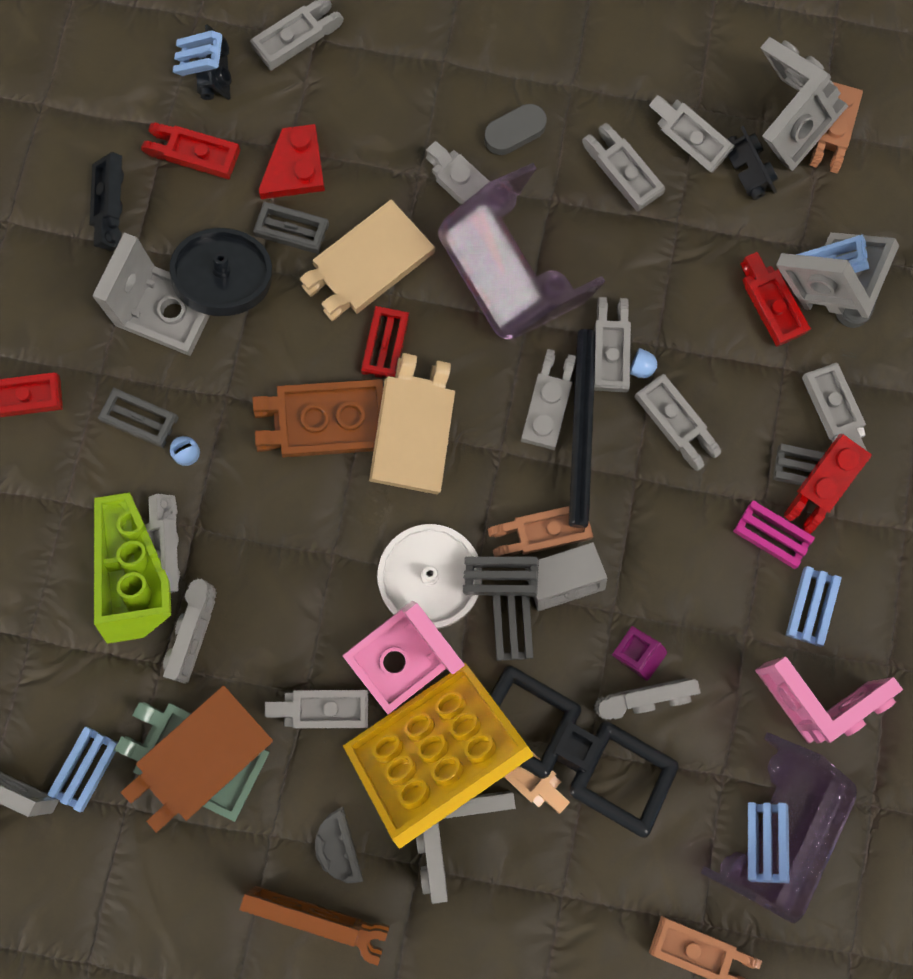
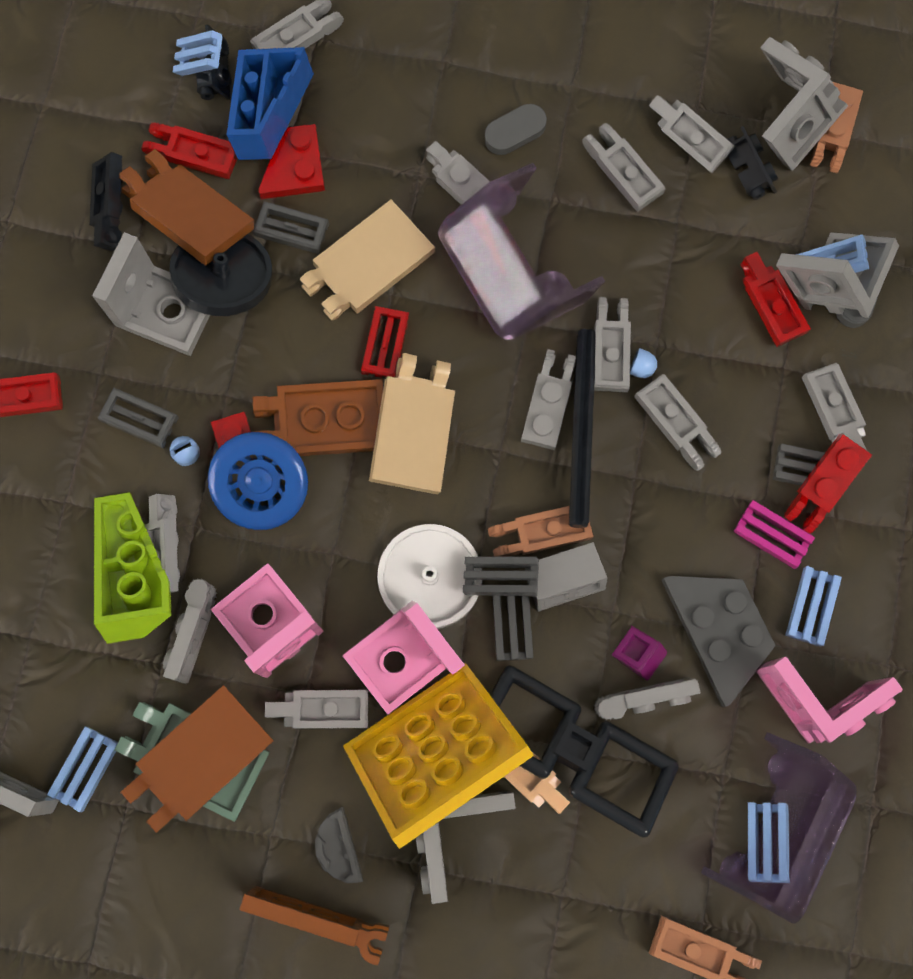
(185, 208): none -> dark orange tile
(230, 427): none -> red plate
(257, 480): none -> blue wheel
(265, 98): none -> blue wedge
(278, 639): none -> bright pink bracket
(722, 630): none -> dark grey wing

